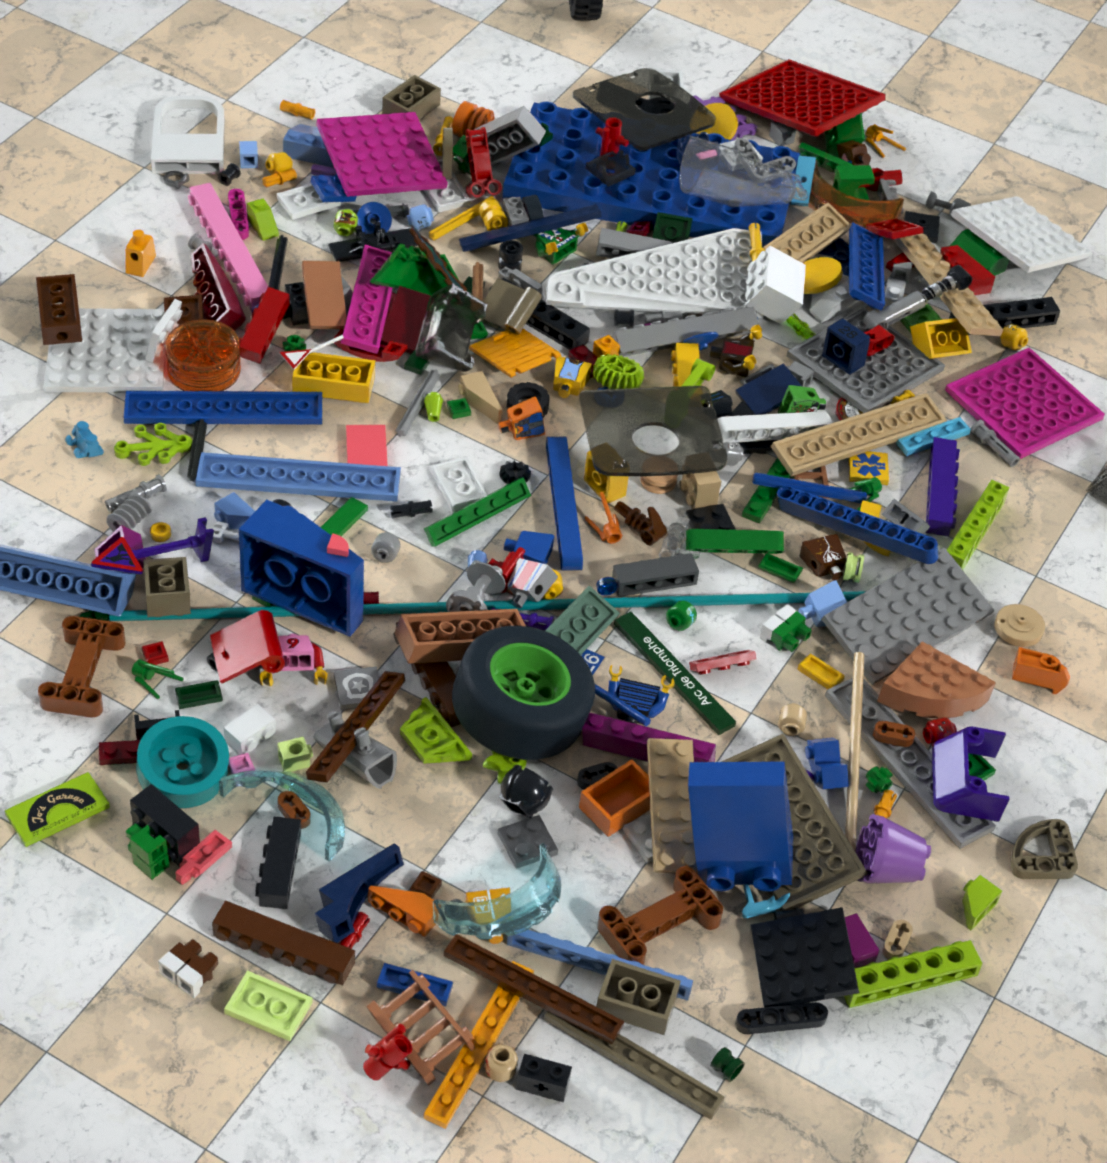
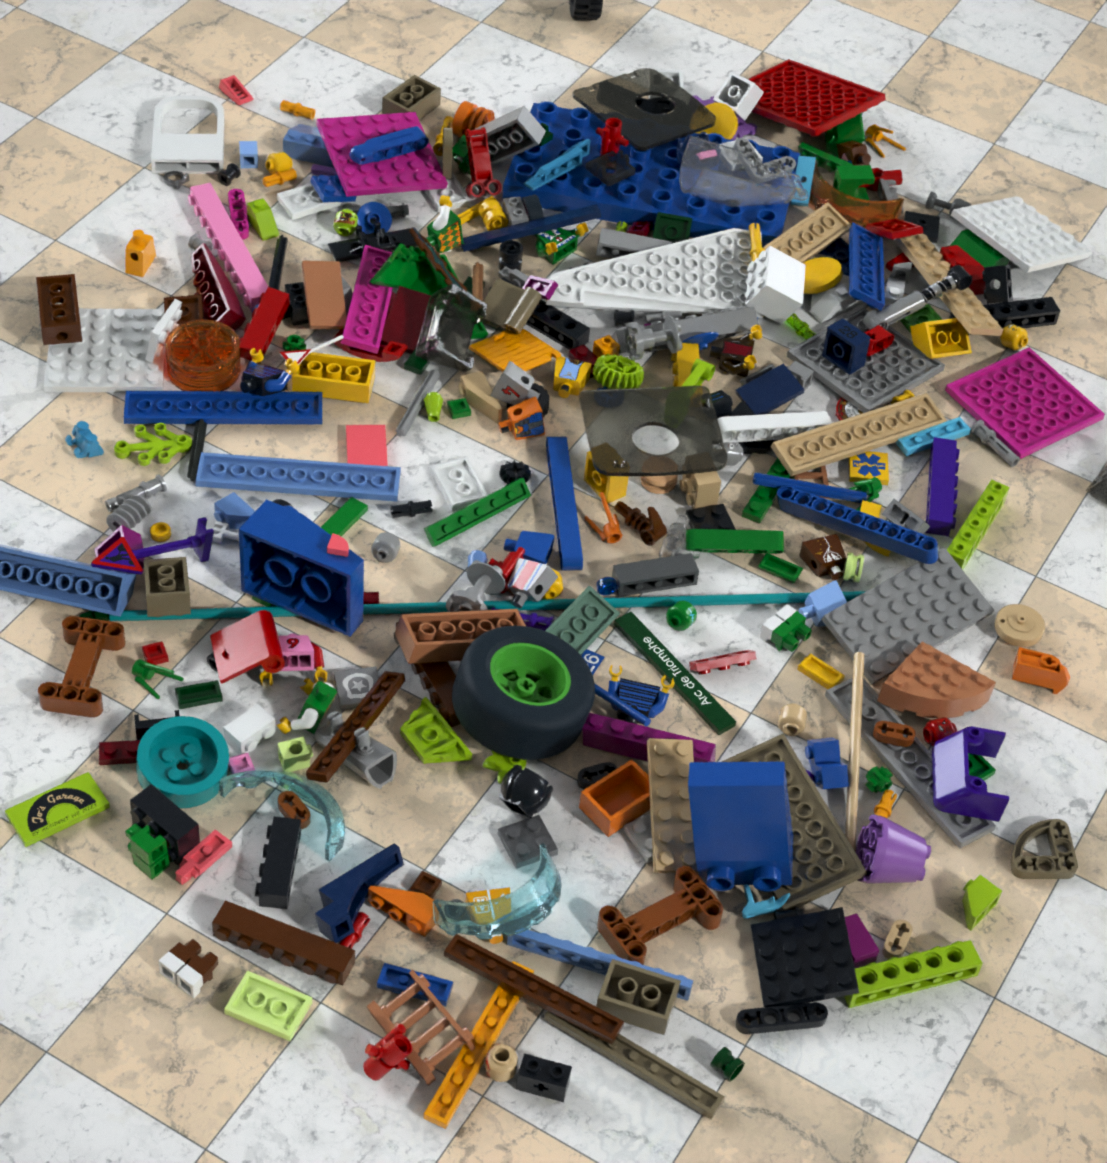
(232, 81): none -> coral slope
(264, 379): none -> torso
(314, 709): none -> torso
(389, 145): none -> blue piece
(420, 216): light blue head -> none
(446, 229): none -> torso
(514, 385): none -> light grey torso
(544, 286): none -> plate
(562, 164): none -> dark azure wedge
(638, 339): none -> light grey piece
(739, 95): none -> white brick
(782, 134): light grey brick -> none
(801, 399): bright green torso -> none
(1003, 275): none -> black brick

